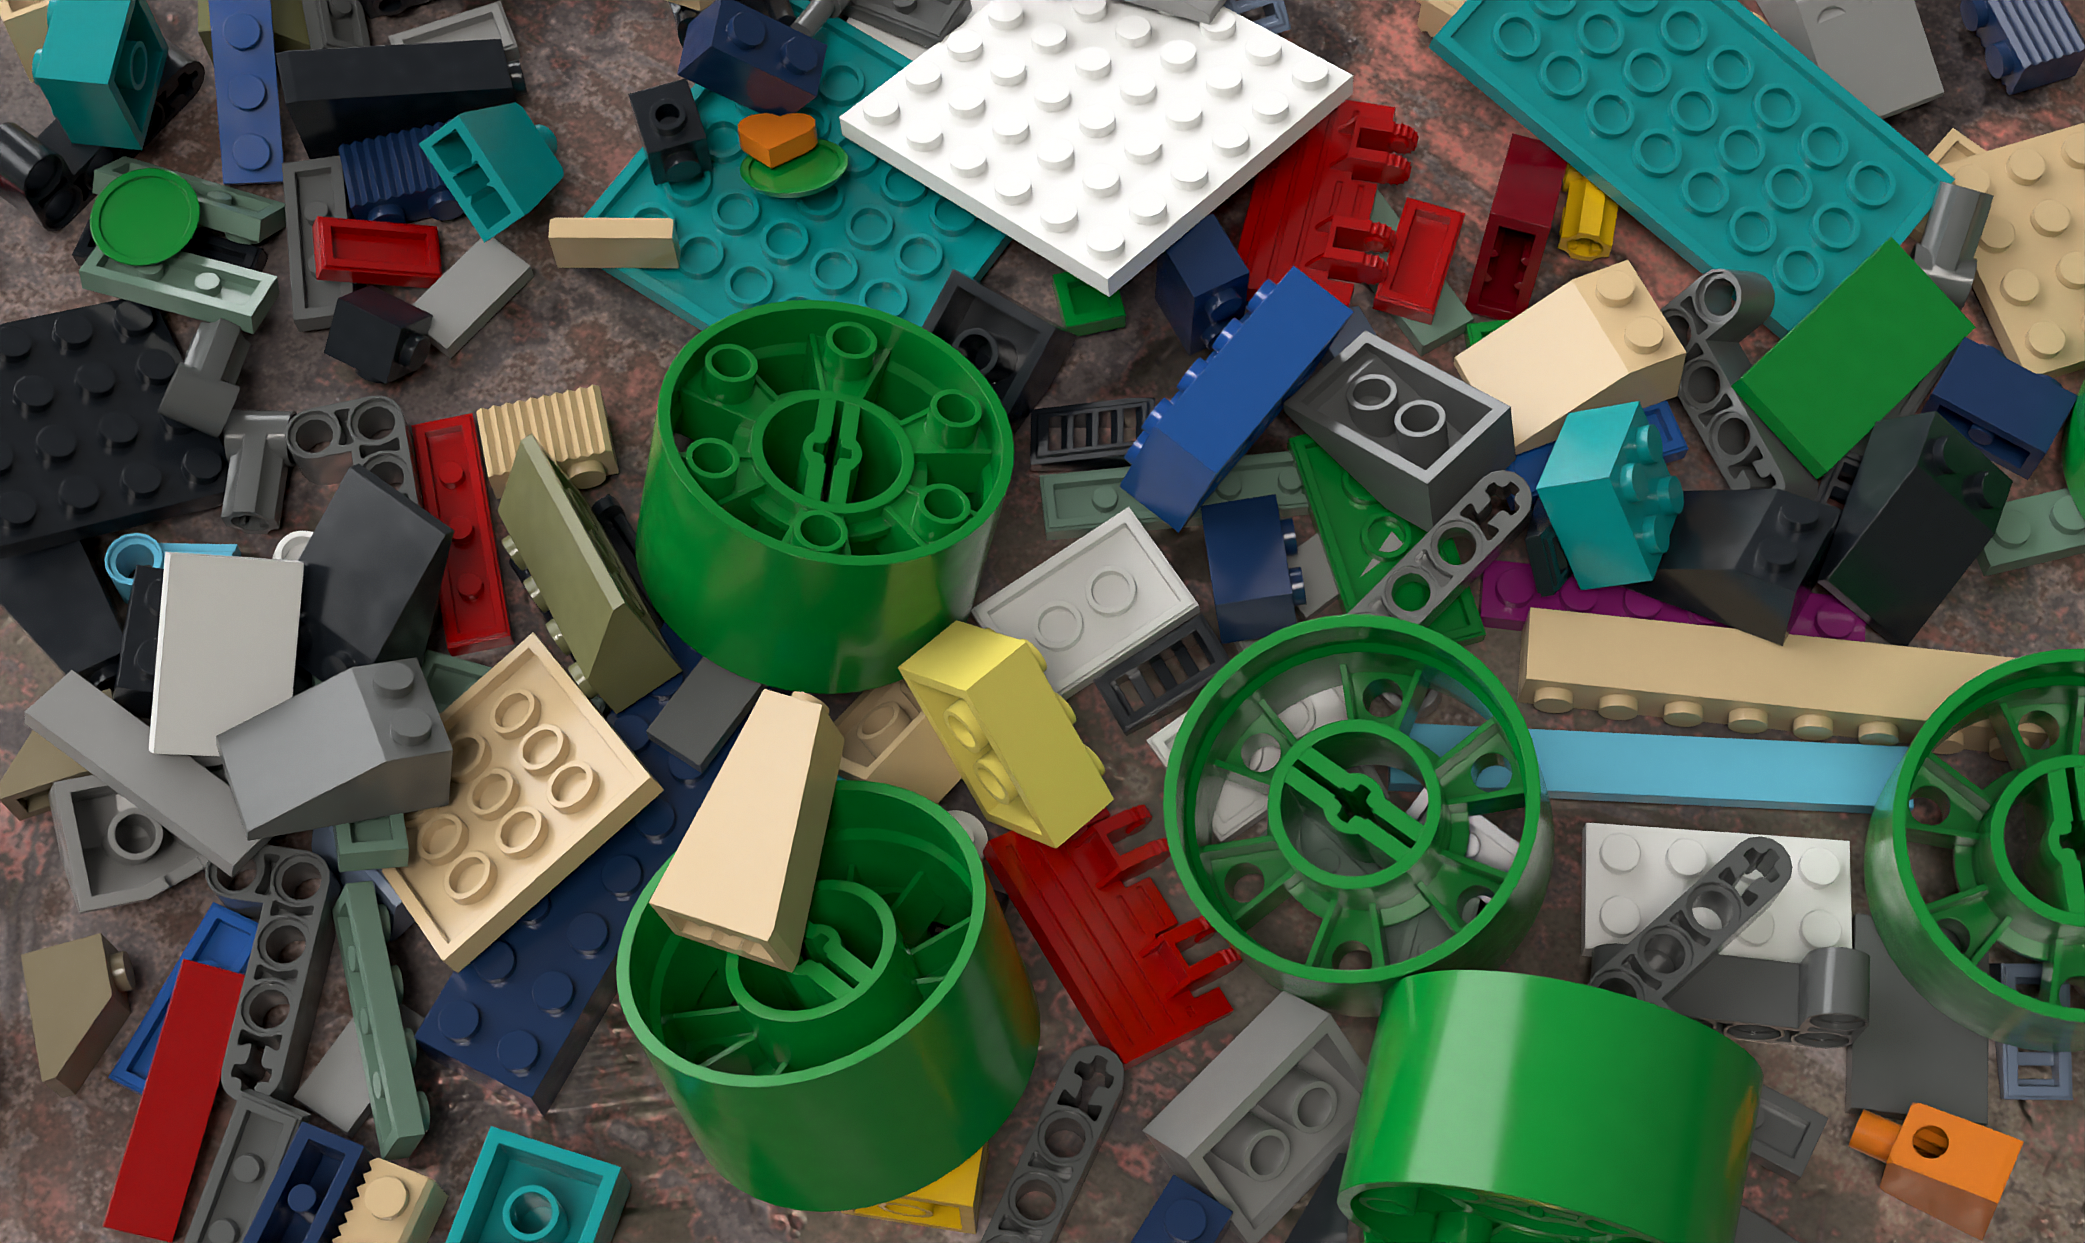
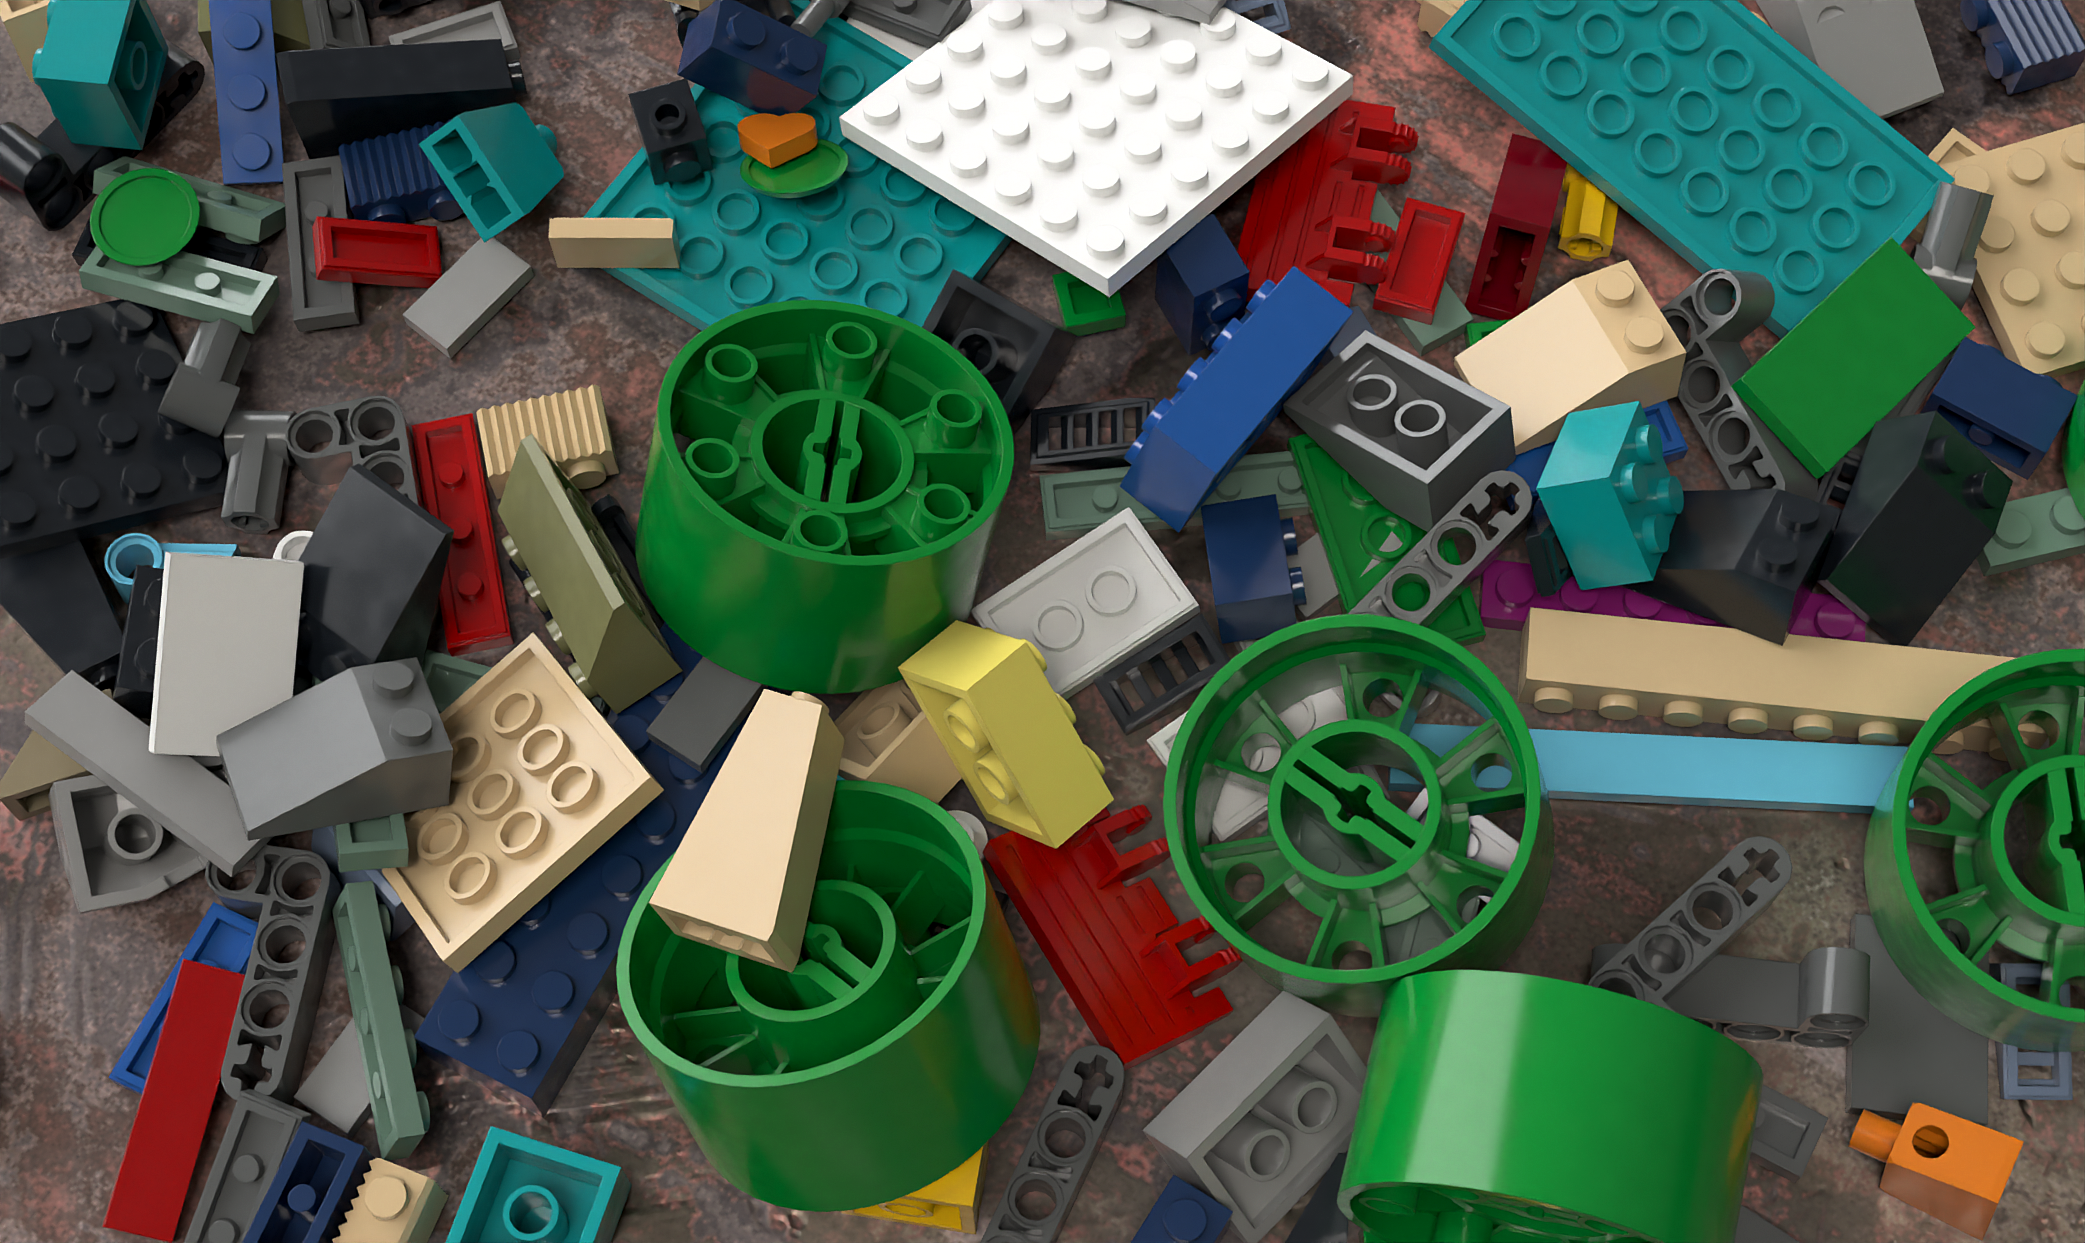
(76, 1006): dark tan slope -> none
(378, 335): black brick -> none
(1642, 870): white plate -> none

